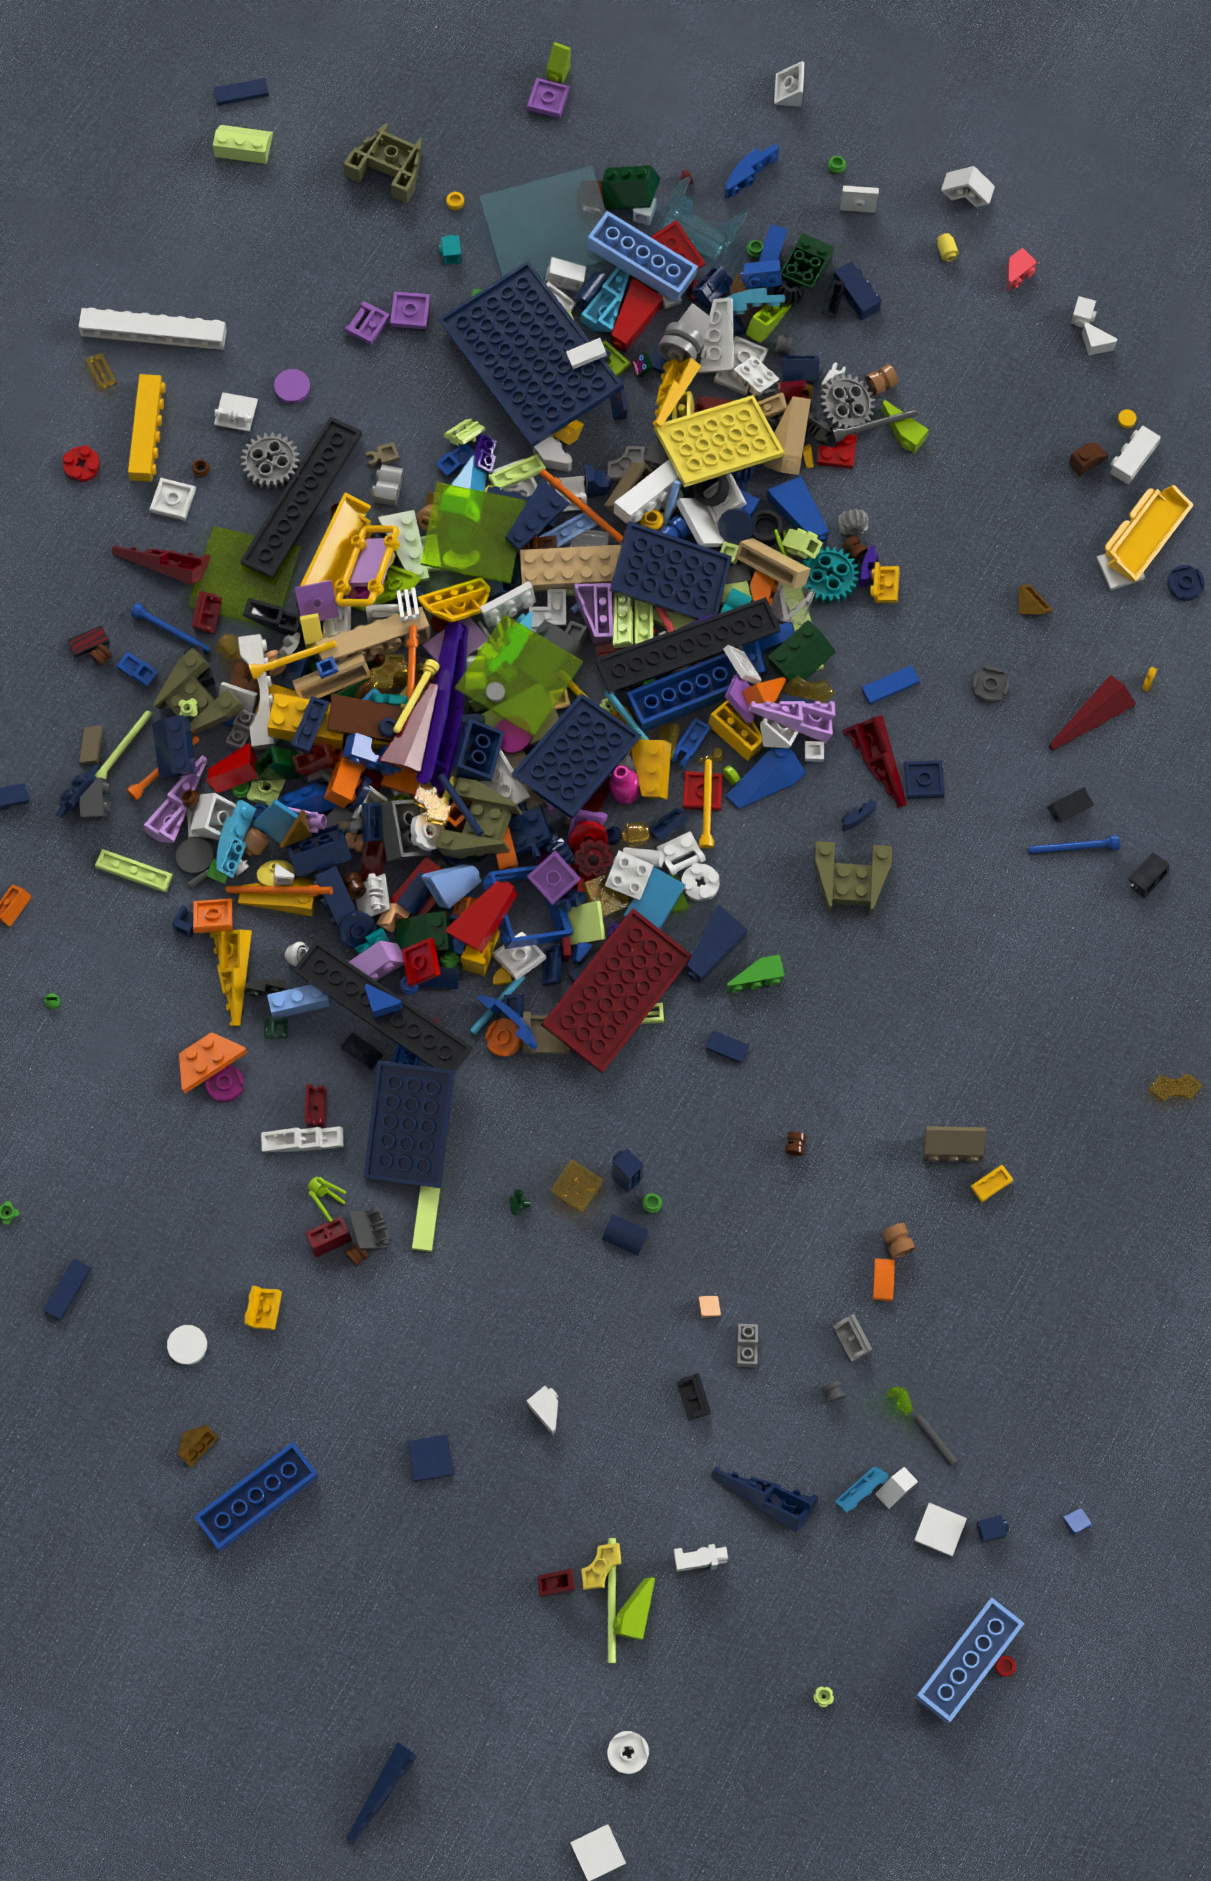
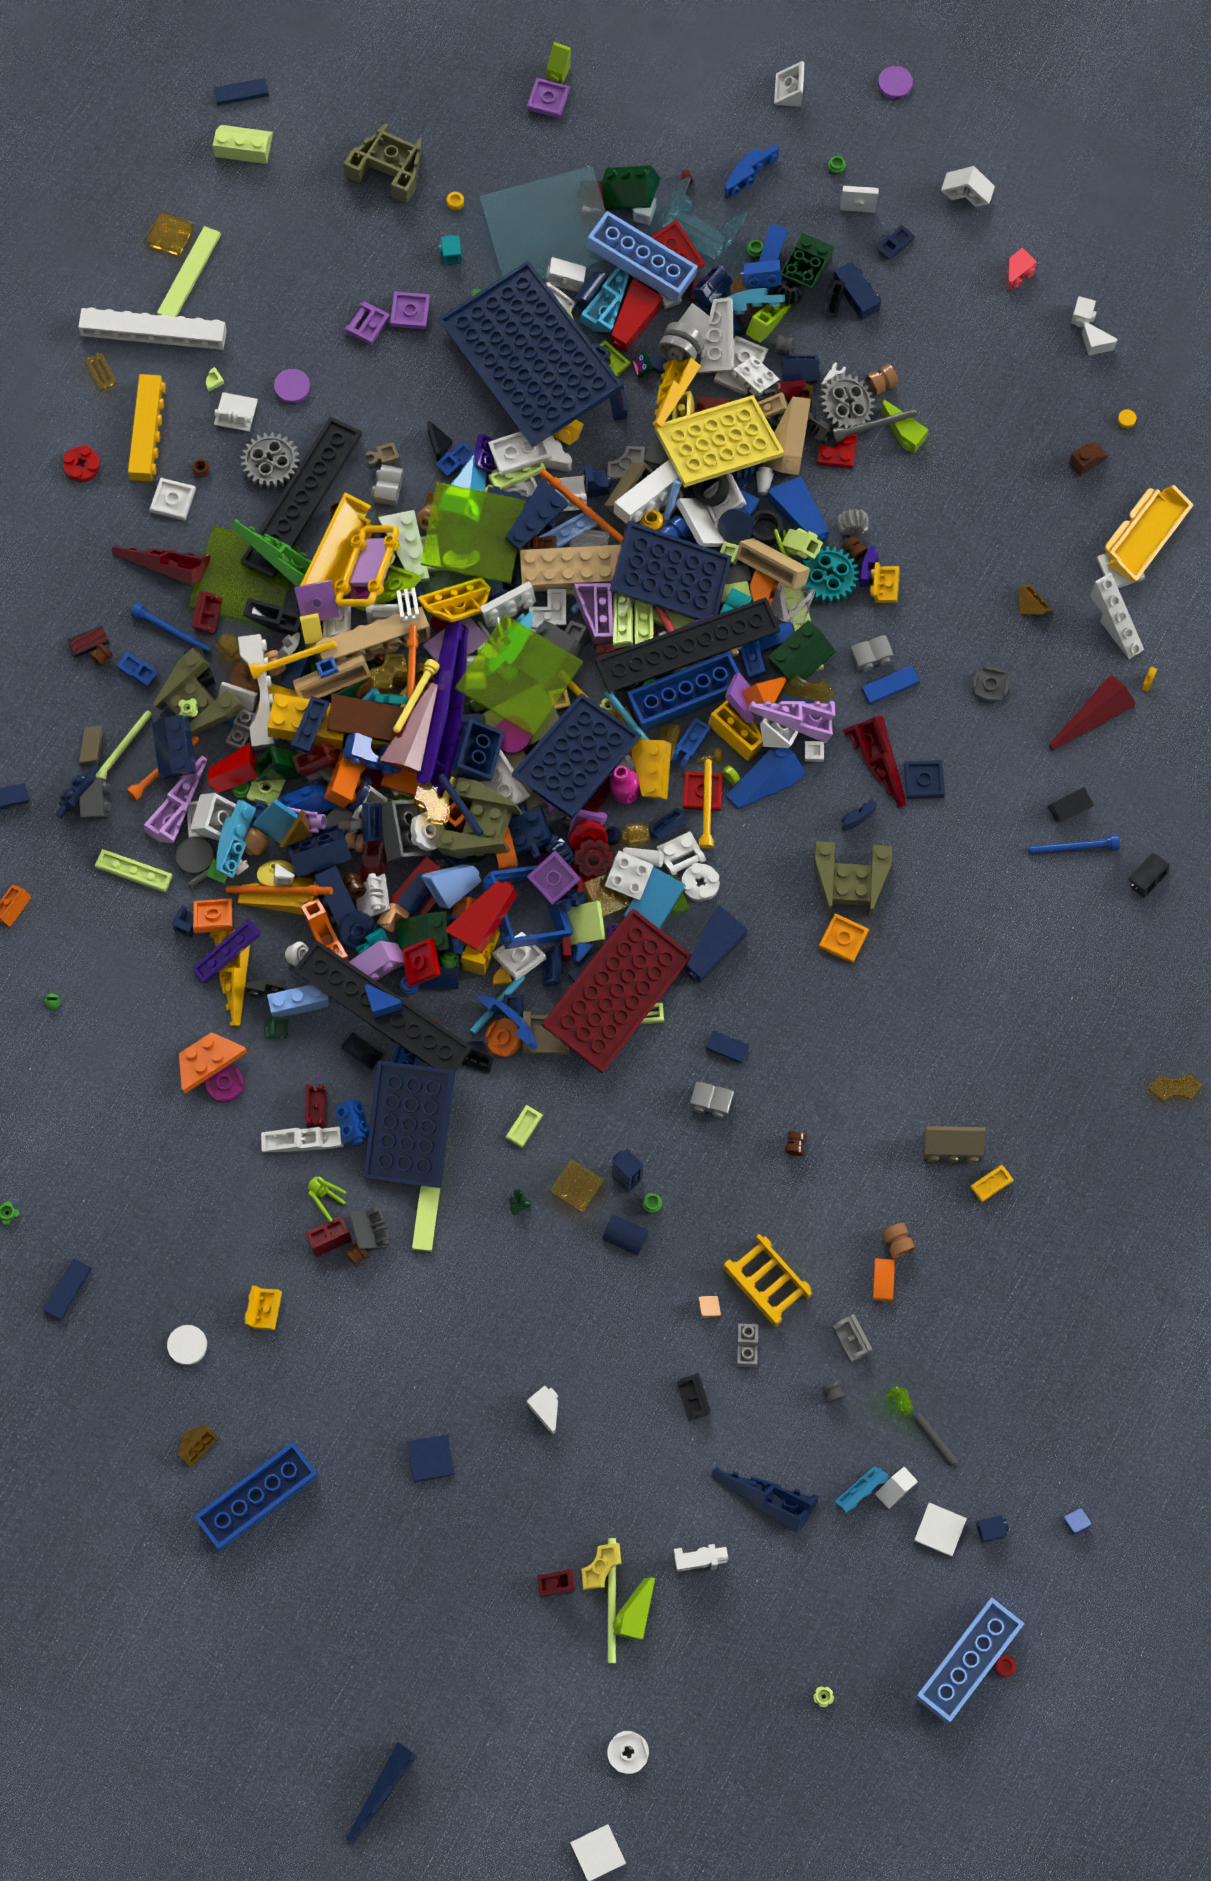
(169, 233): none -> clear yellow plate
(189, 272): none -> yellowish green tile
(190, 798): reddish brown plate -> none
(213, 380): none -> yellowish green tile
(226, 951): none -> dark purple tile
(279, 554): none -> bright green wedge
(321, 927): none -> orange arch
(352, 1122): none -> blue brick
(386, 727): dark blue tile -> none
(439, 440): none -> black slope
(464, 432): yellowish green piece -> none
(480, 1057): none -> black slope
(495, 692): light grey tile -> none
(515, 453): none -> white tile
(524, 1126): none -> yellowish green tile
(586, 353): white tile -> none
(711, 1099): none -> light grey brick
(742, 664): white tile -> none
(760, 1298): none -> yellow fence
(762, 972): bright green slope -> none
(764, 478): none -> white cone
(808, 456): yellow tile -> none
(843, 938): none -> light orange tile
(872, 653): none -> light grey brick
(895, 82): none -> medium lavender tile
(896, 242): none -> dark blue slope
(947, 247): light yellow brick -> none
(1116, 616): none -> white slope
(1134, 454): white brick -> none
(1185, 582): dark blue tile -> none

